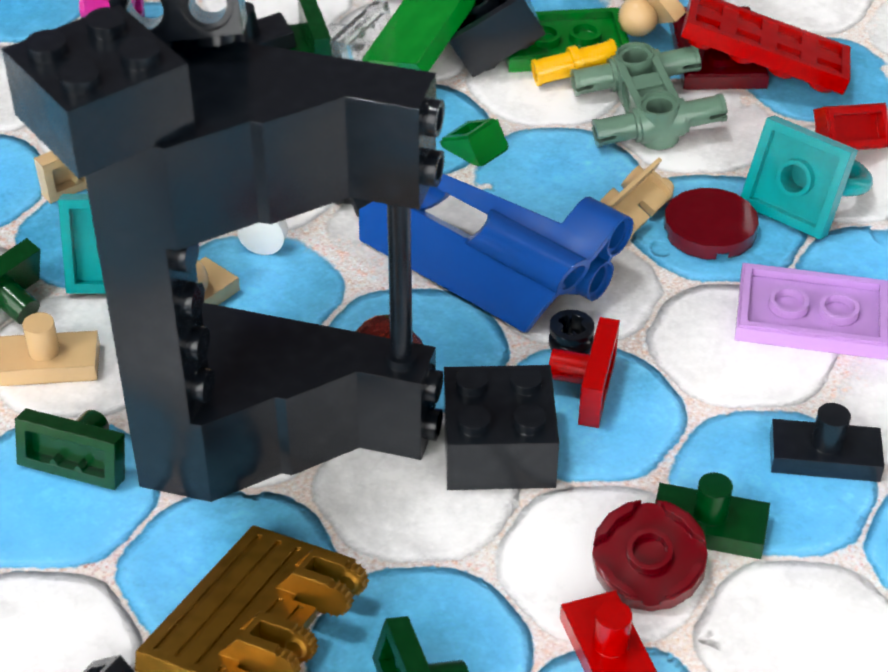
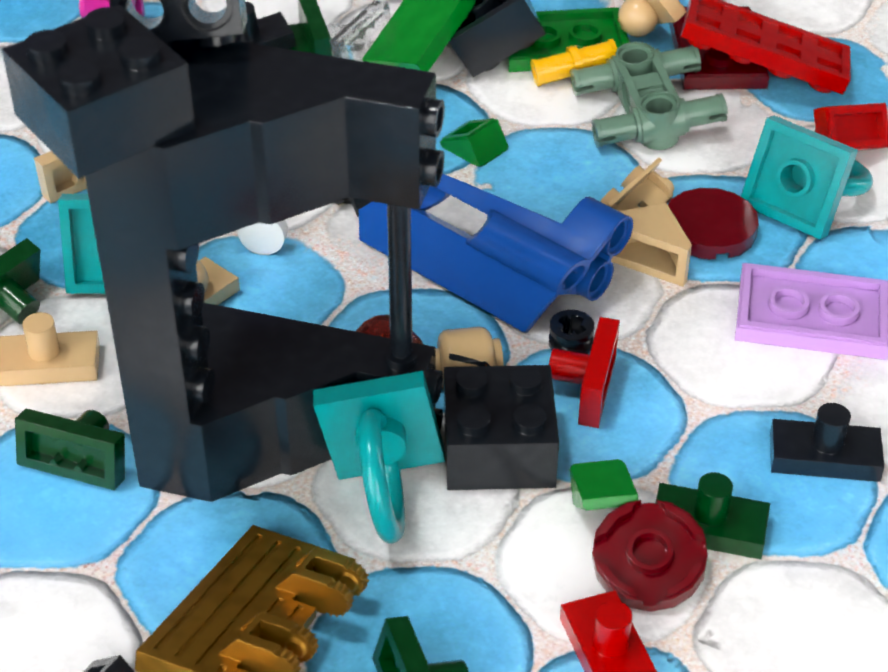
(376, 432): none -> teal tile
(467, 348): none -> tan head
(601, 485): none -> green slope
(656, 245): none -> tan slope

